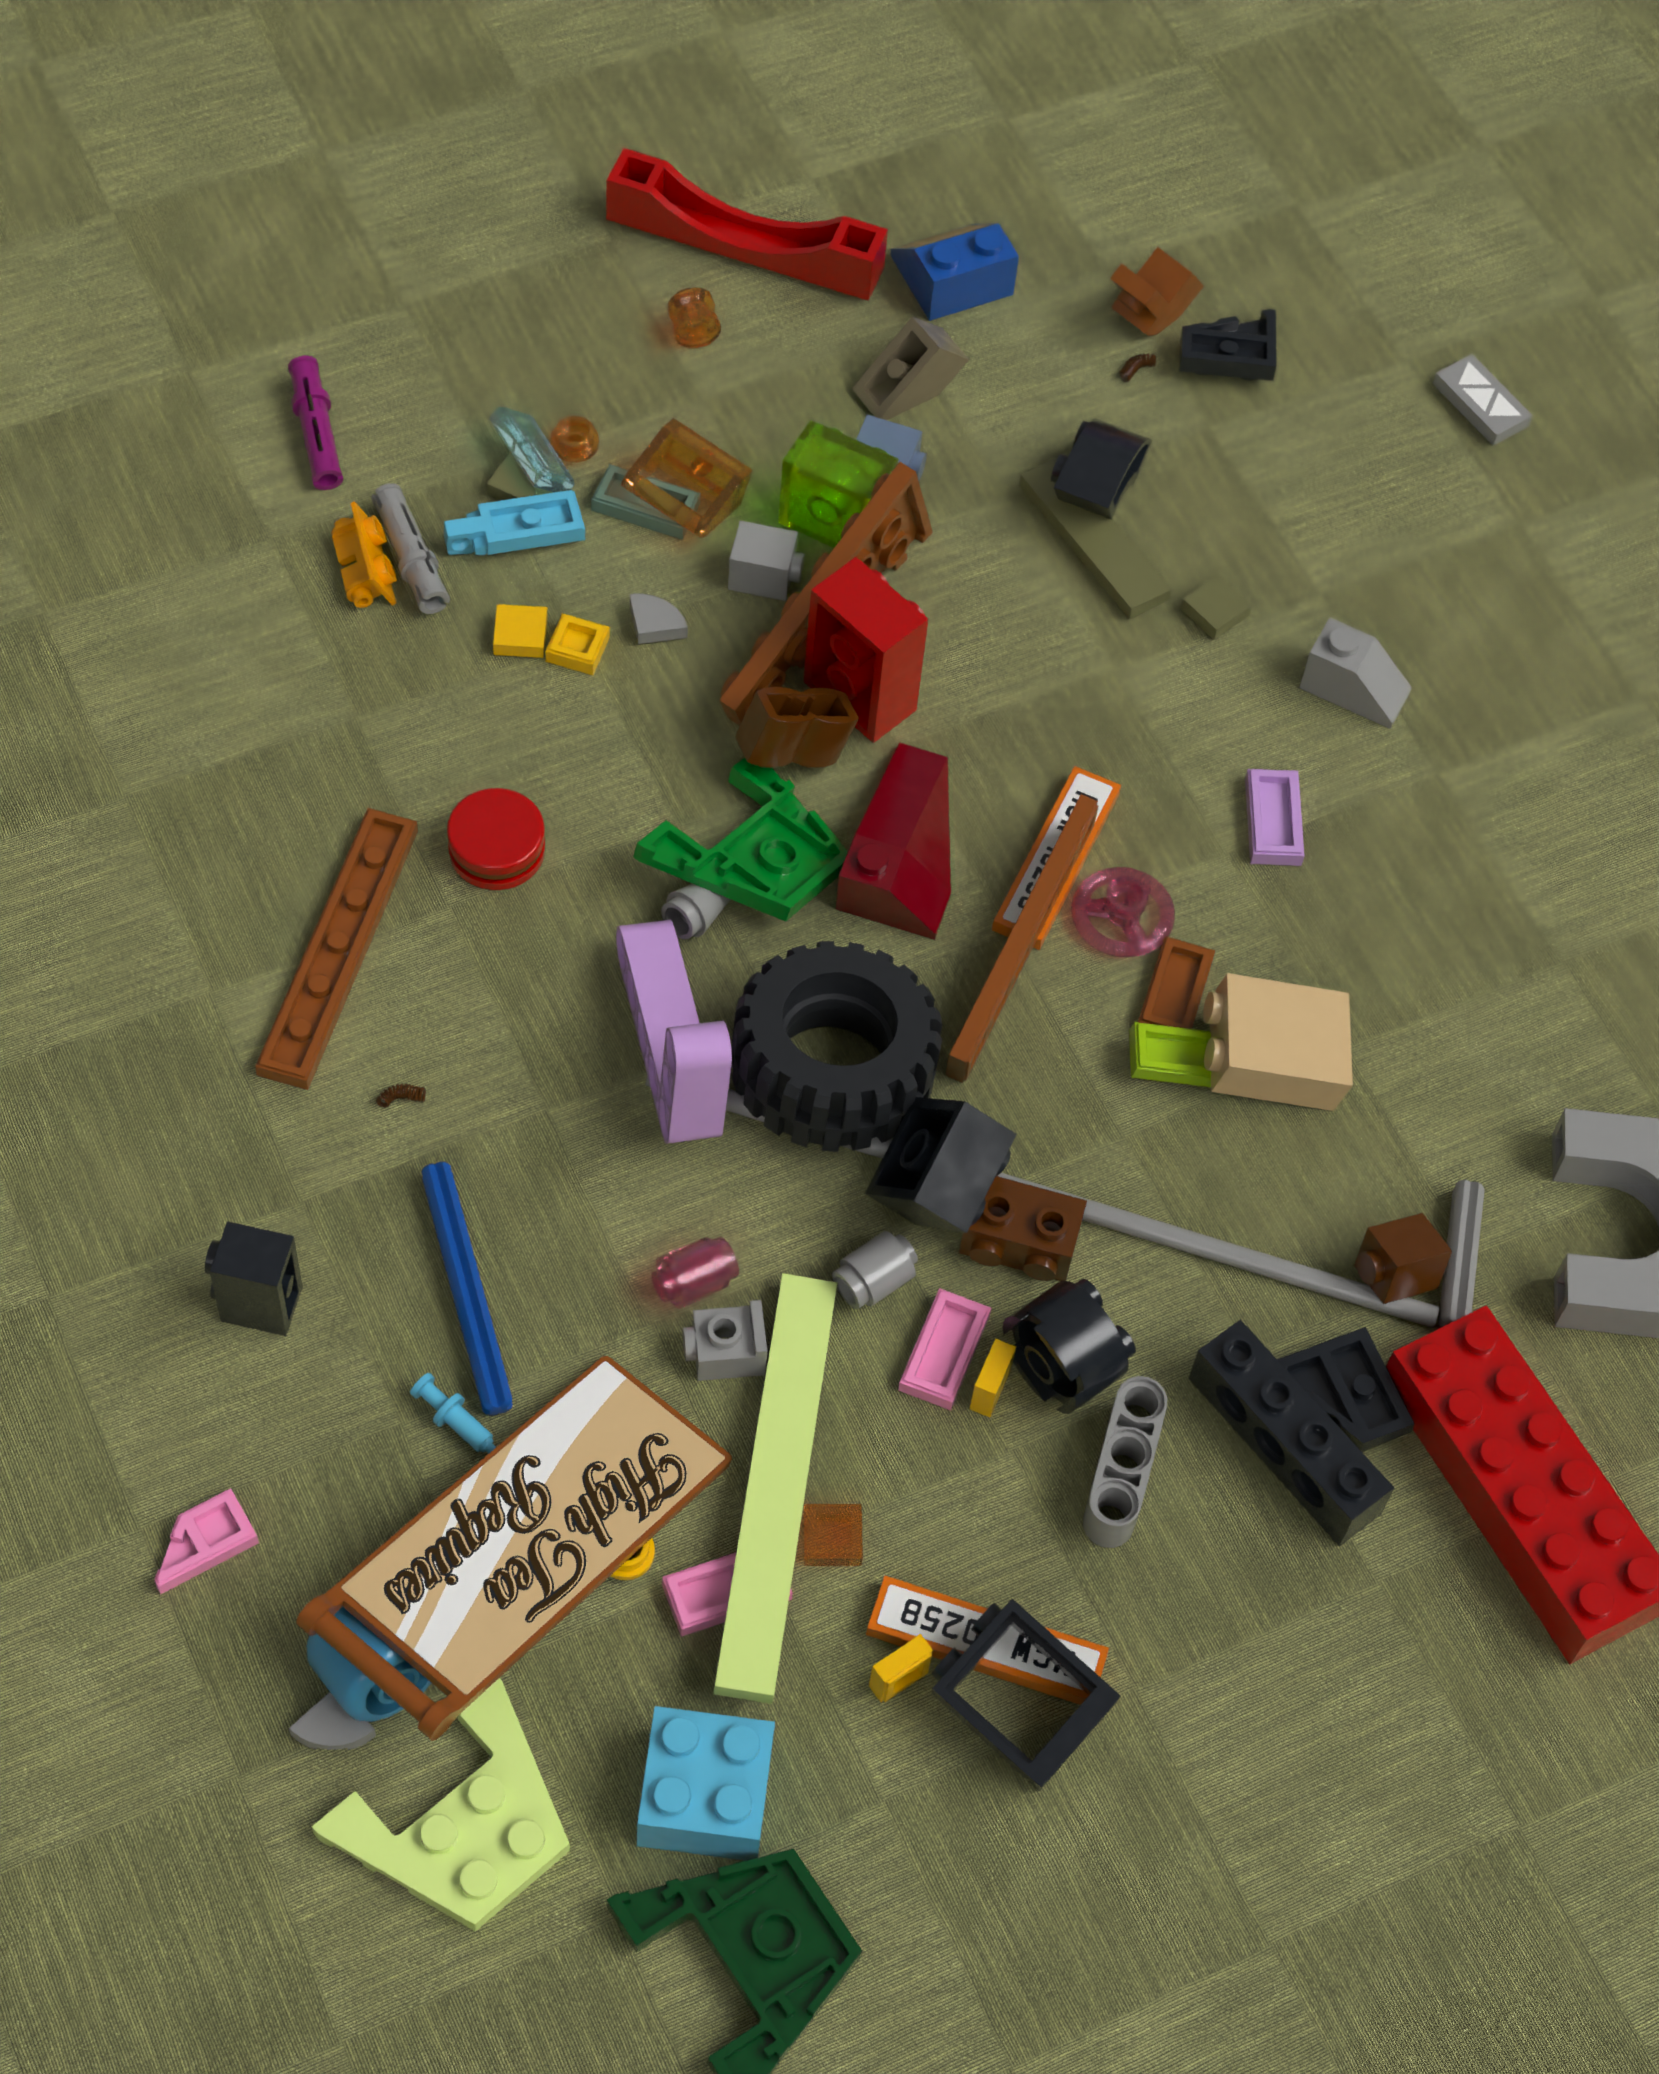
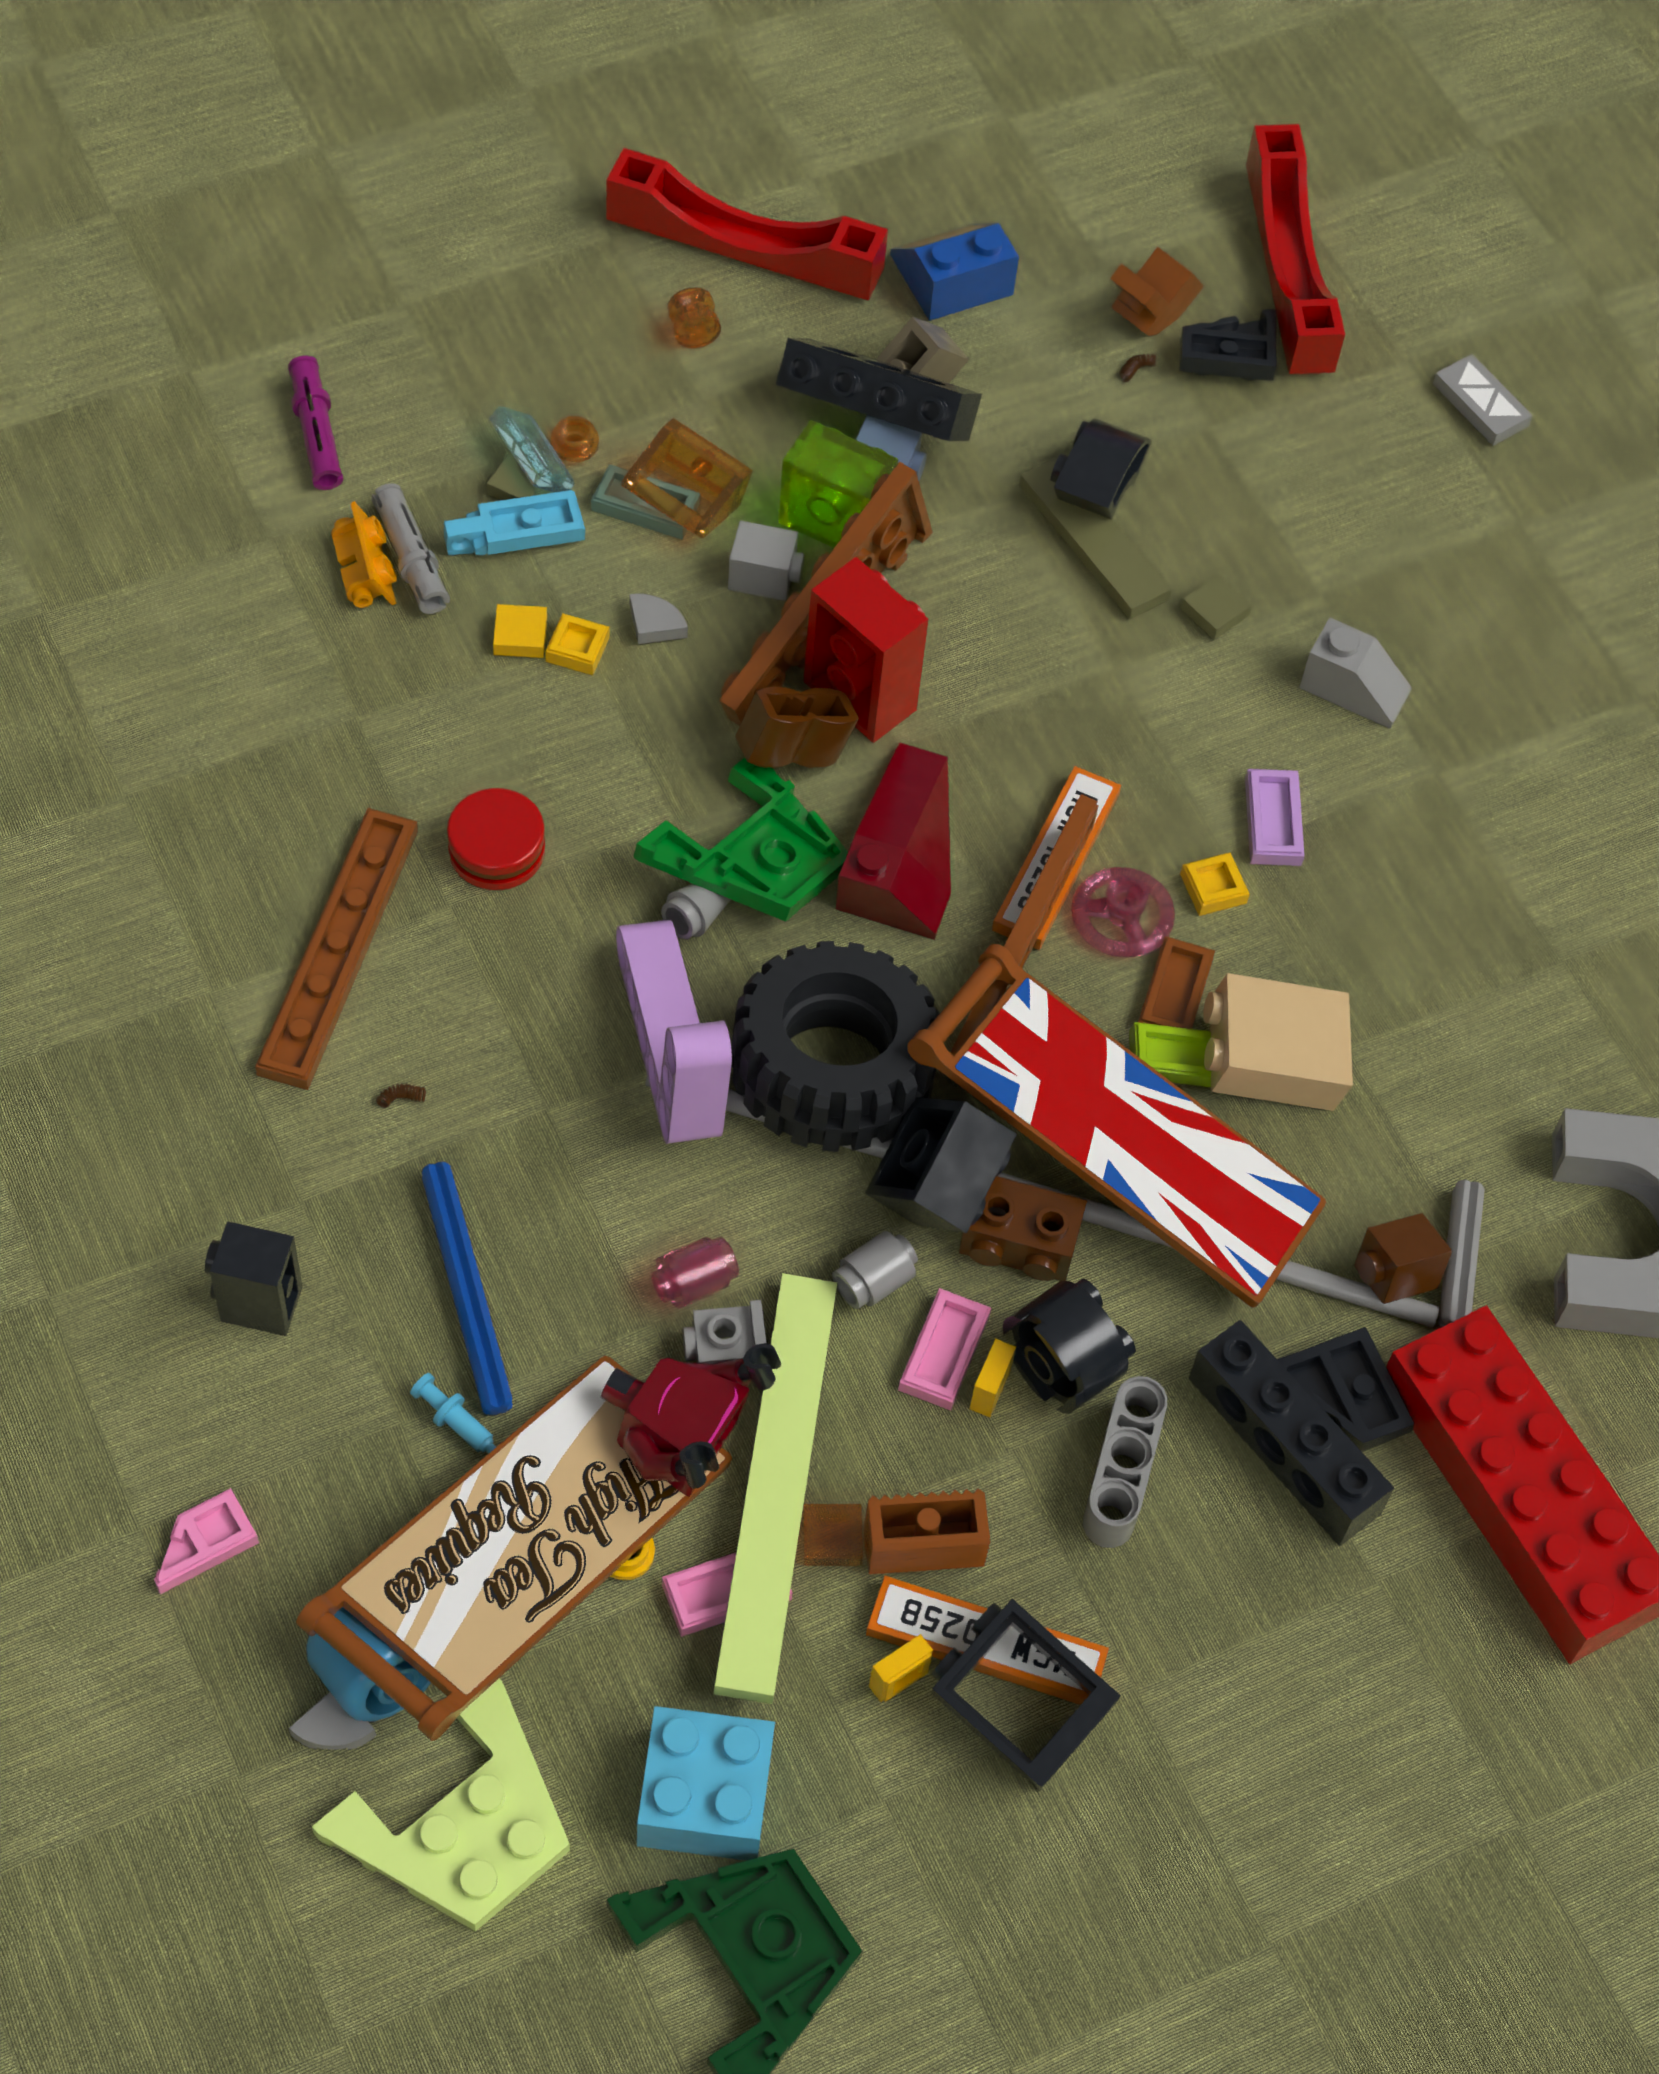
(685, 1413): none -> dark red torso
(878, 389): none -> black brick
(926, 1532): none -> dark orange brick
(1124, 1128): none -> flag
(1214, 884): none -> yellow tile
(1304, 306): none -> red arch

